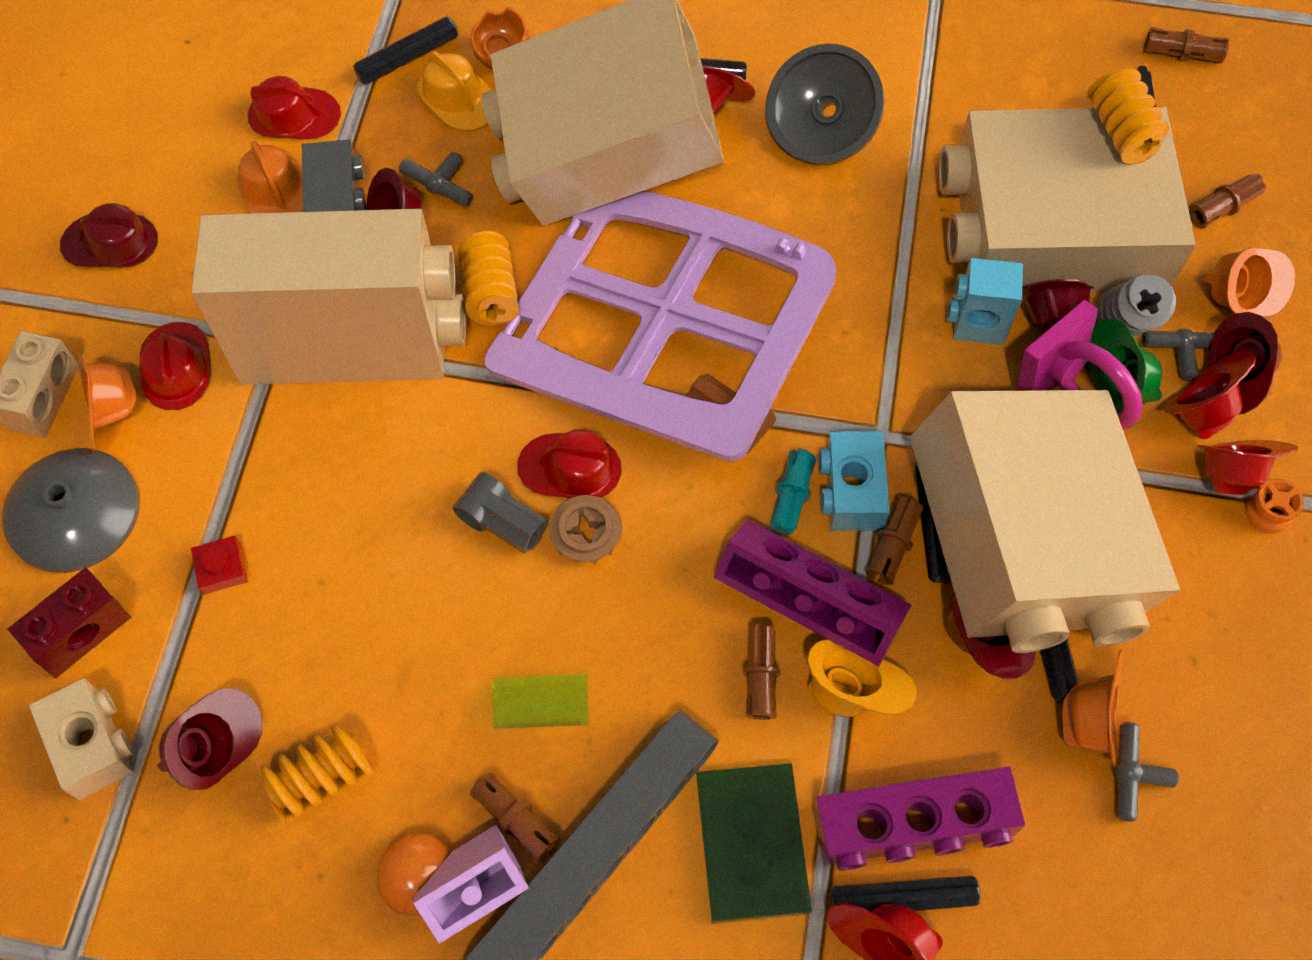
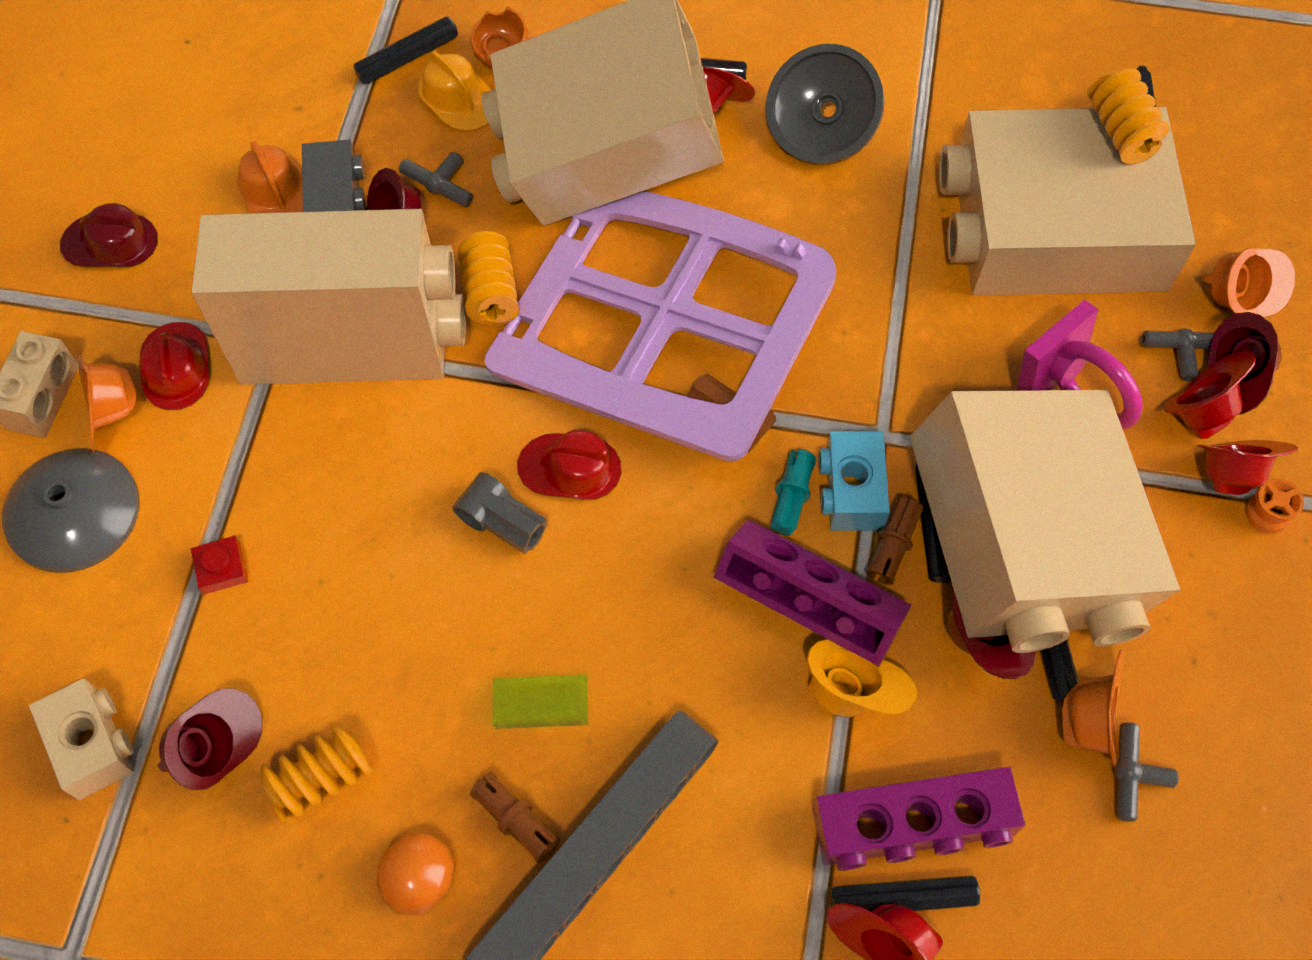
(69, 623): dark red brick -> none
(291, 111): red piece -> none
(470, 884): lavender slope -> none
(598, 514): medium nougat gear -> none
(752, 843): clear green tile -> none
(761, 673): dark orange axle -> none
(986, 300): medium azure brick -> none
(1054, 299): dark red piece -> none
(1138, 303): light grey piece -> none
(1141, 364): green piece -> none
(1186, 45): dark orange pin -> none
(1226, 200): dark orange axle -> none

